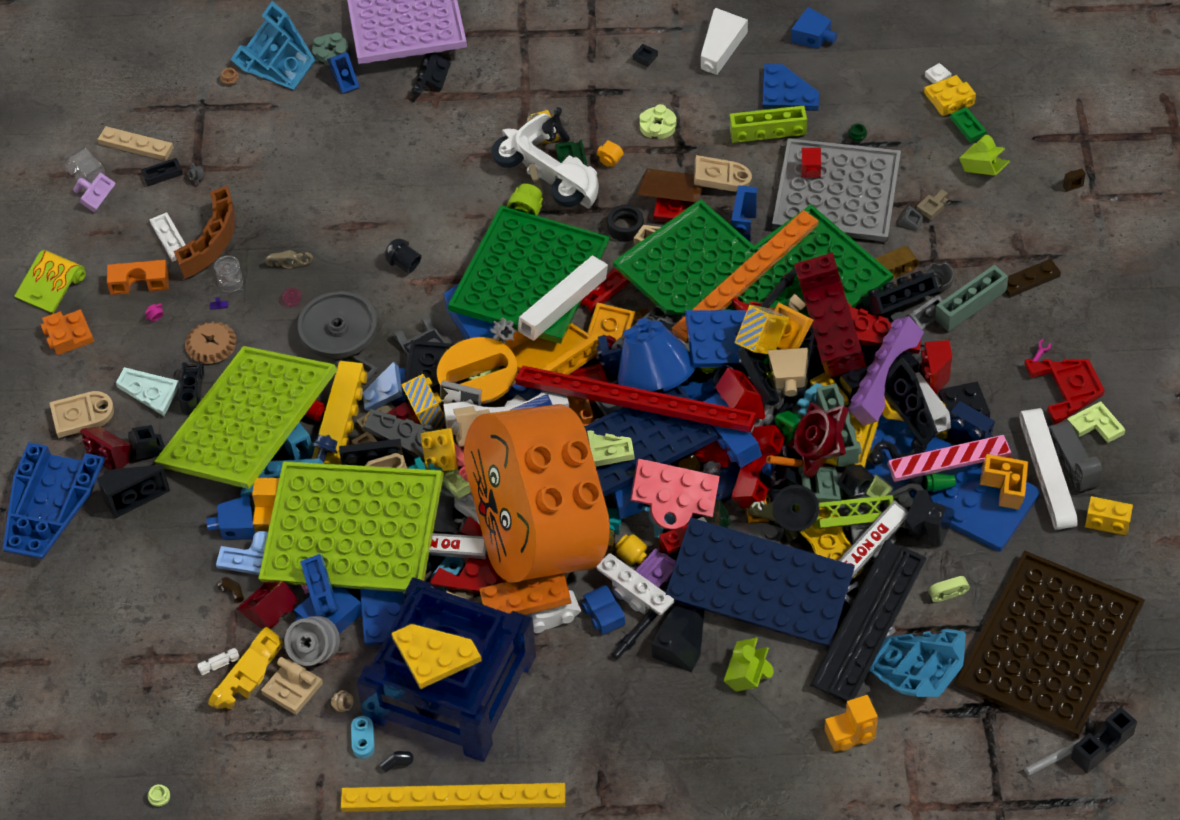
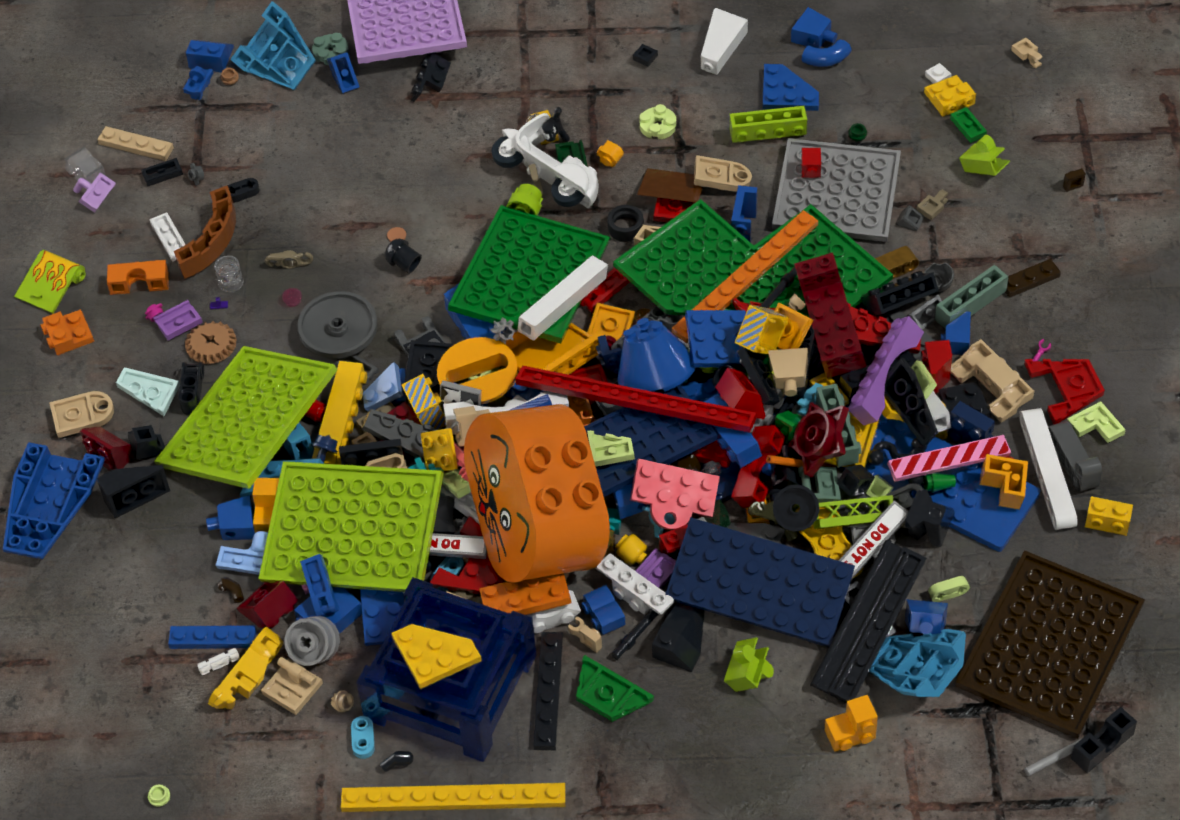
(177, 320): none -> medium lavender plate
(197, 82): none -> blue hips
(208, 54): none -> blue slope
(211, 637): none -> blue plate
(242, 190): none -> black beam
(396, 233): none -> nougat piece
(548, 691): none -> black plate
(587, 636): none -> tan plate
(609, 692): none -> green wing
(826, 56): none -> blue cylinder
(925, 379): none -> yellowish green plate
(925, 616): none -> blue torso
(958, 334): none -> blue slope
(996, 377): none -> tan bracket
(1026, 49): none -> tan plate

